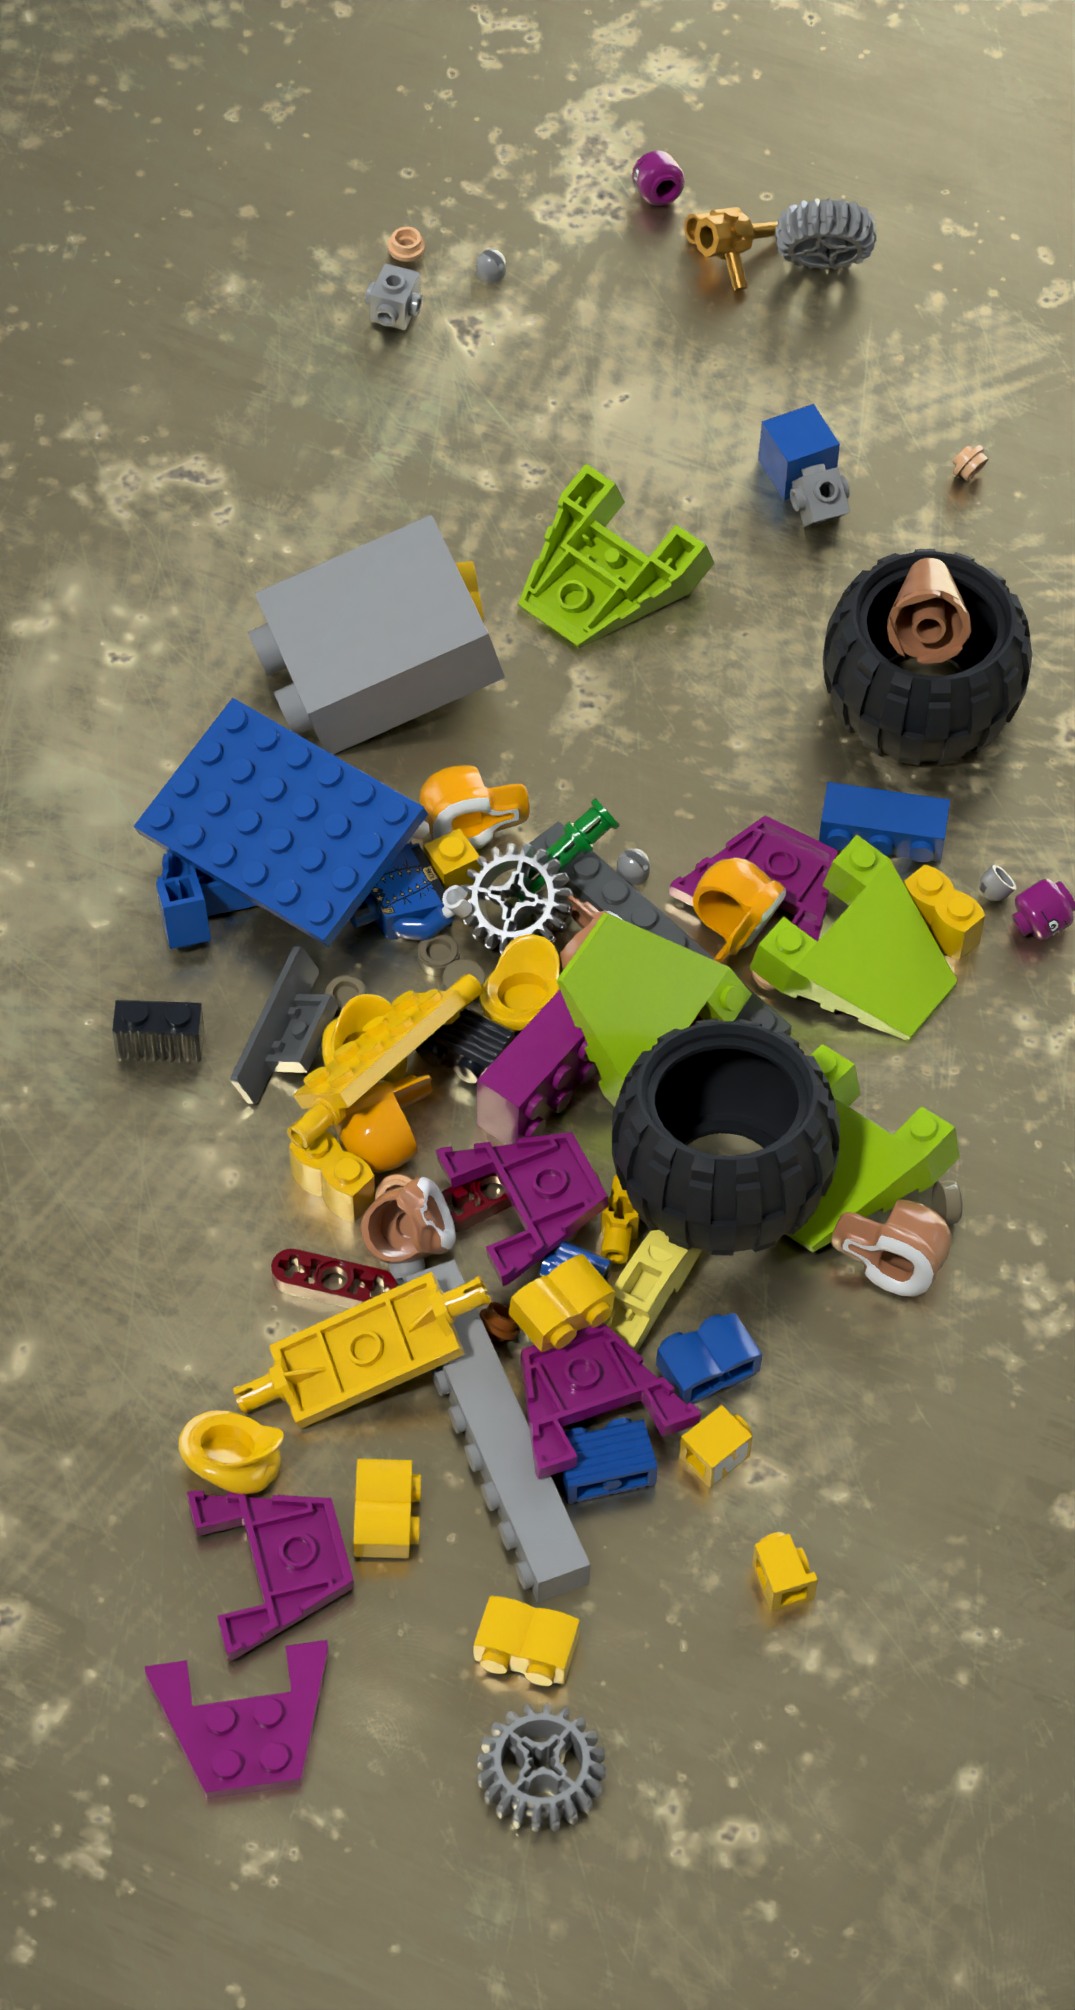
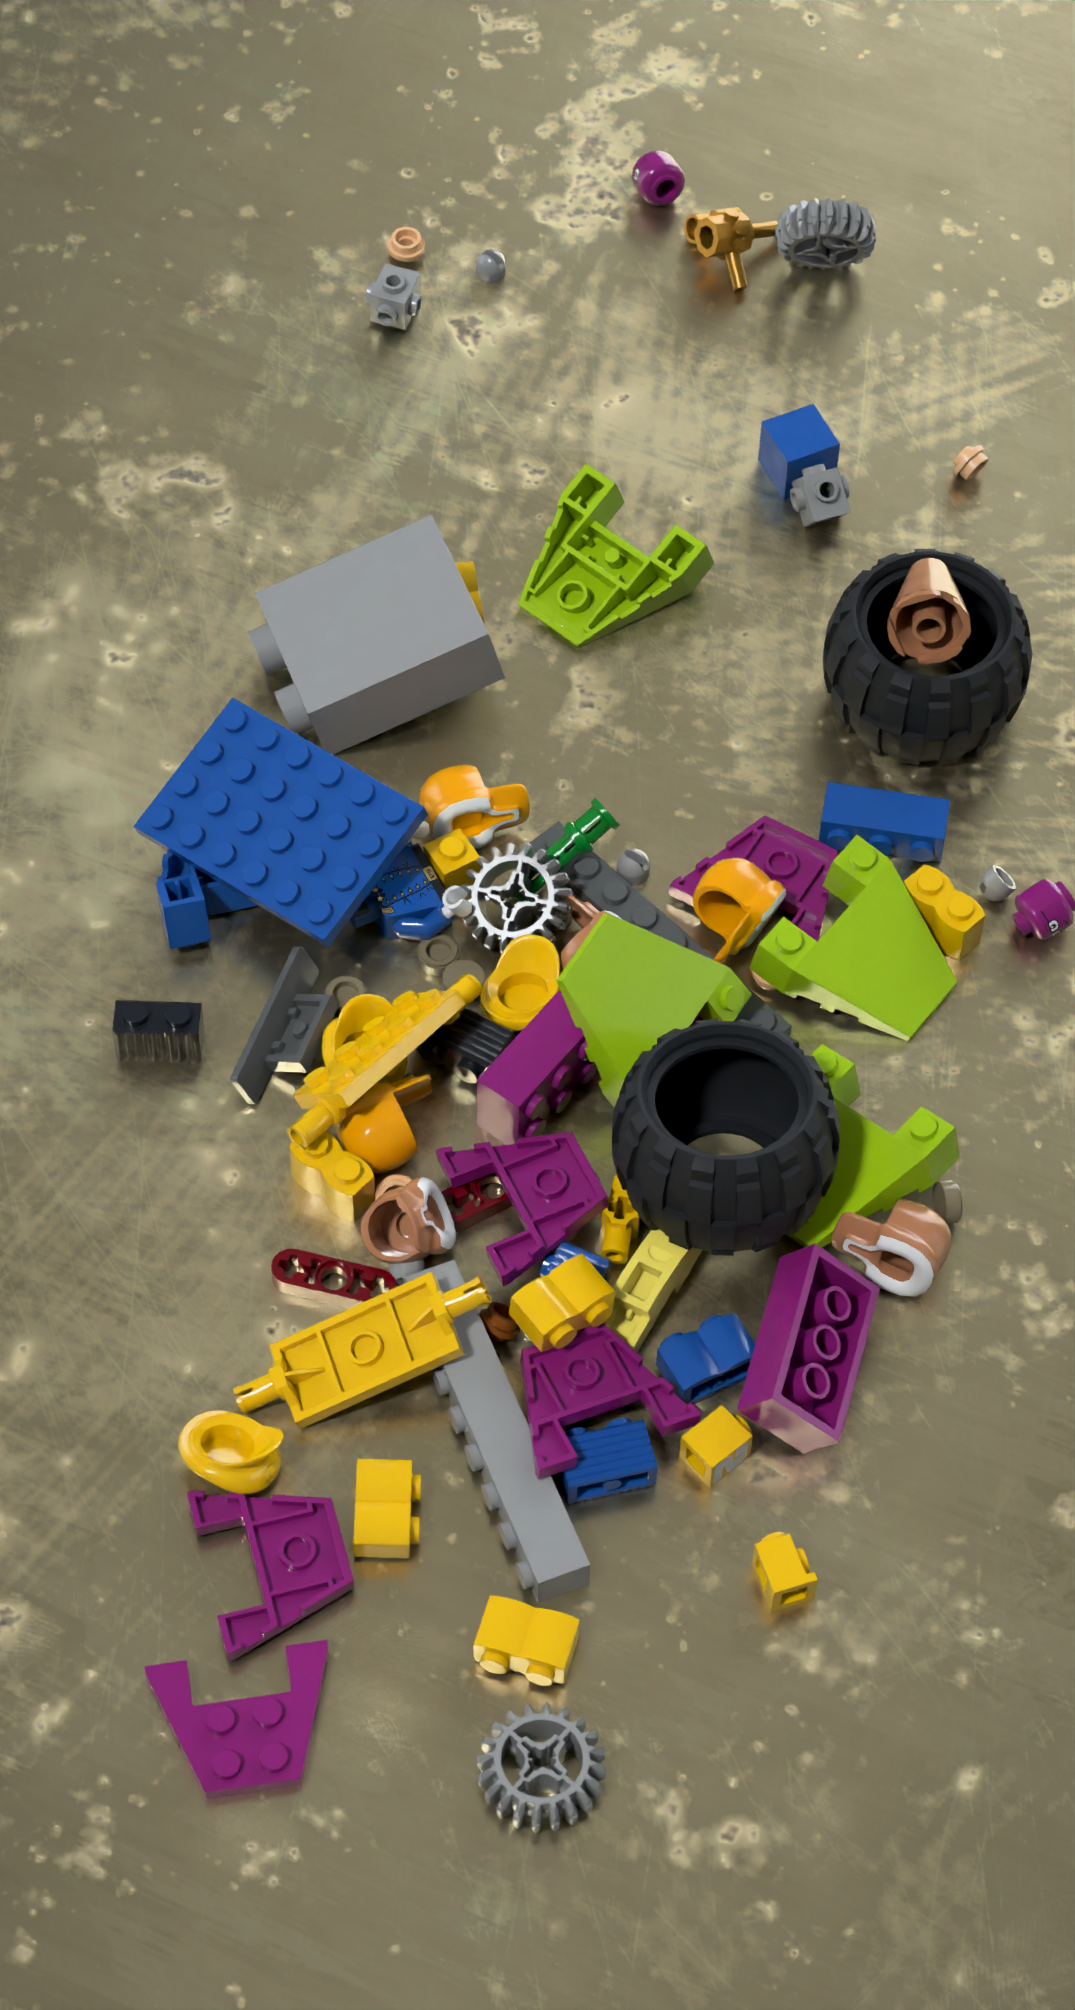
(809, 1349): none -> magenta brick

